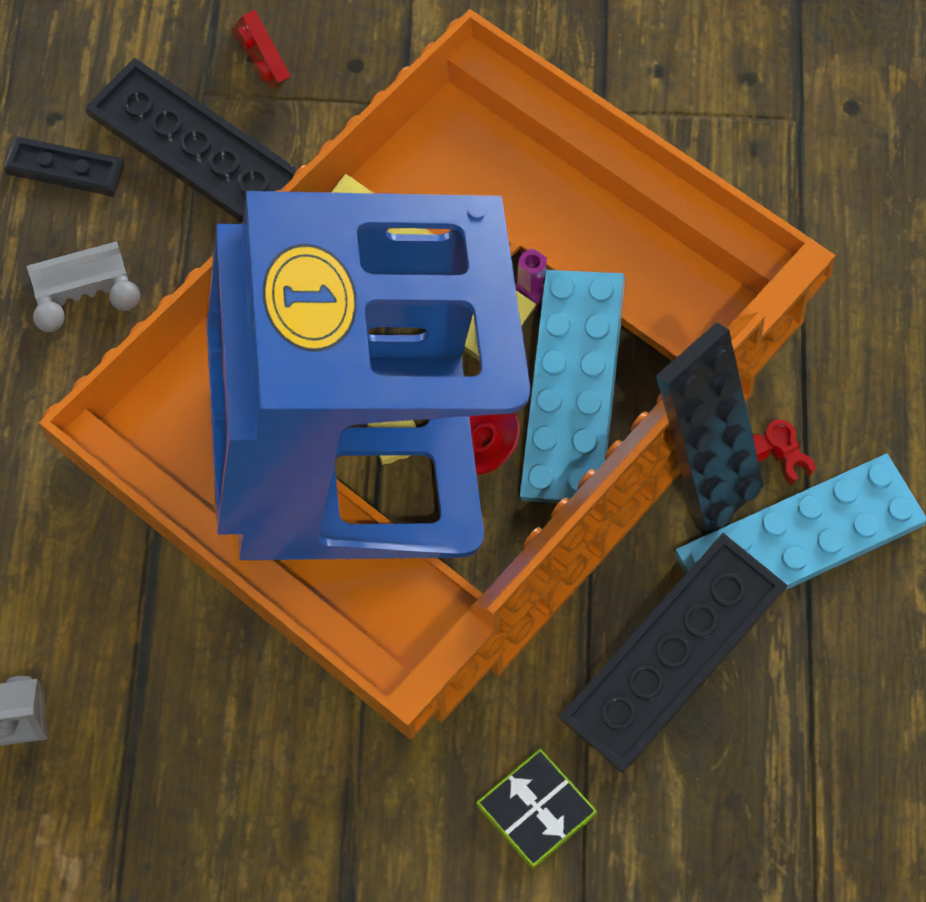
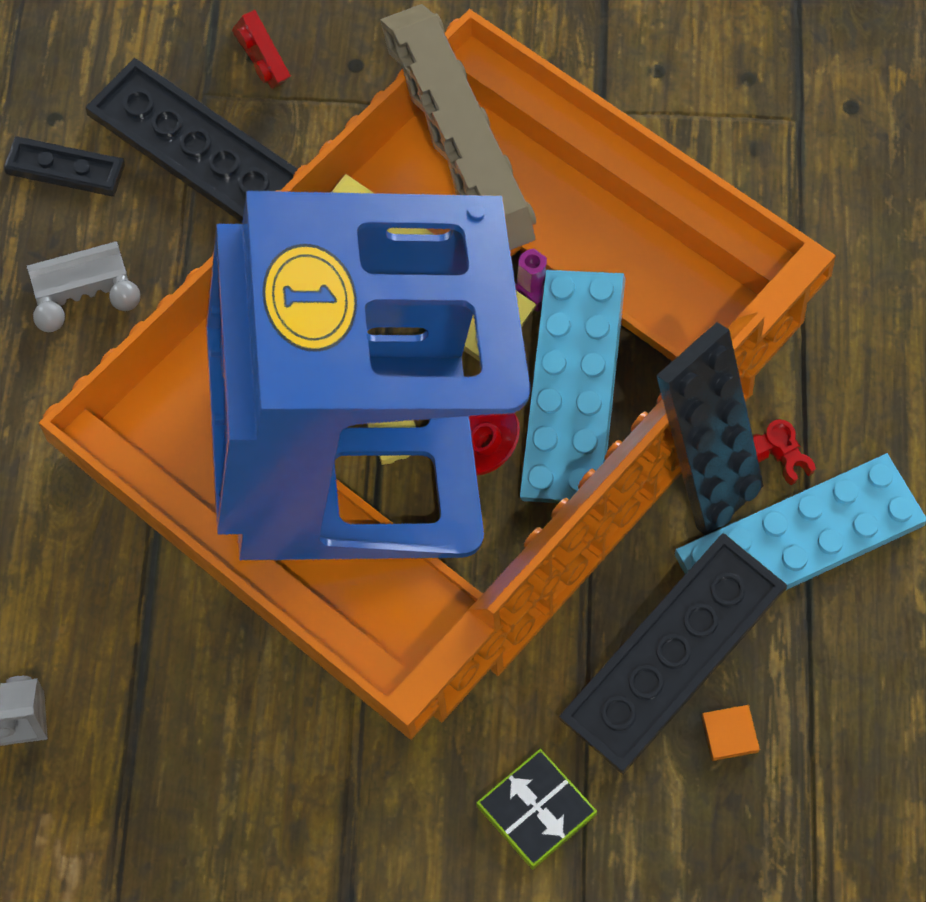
(454, 117): none -> dark tan brick
(730, 732): none -> orange piece

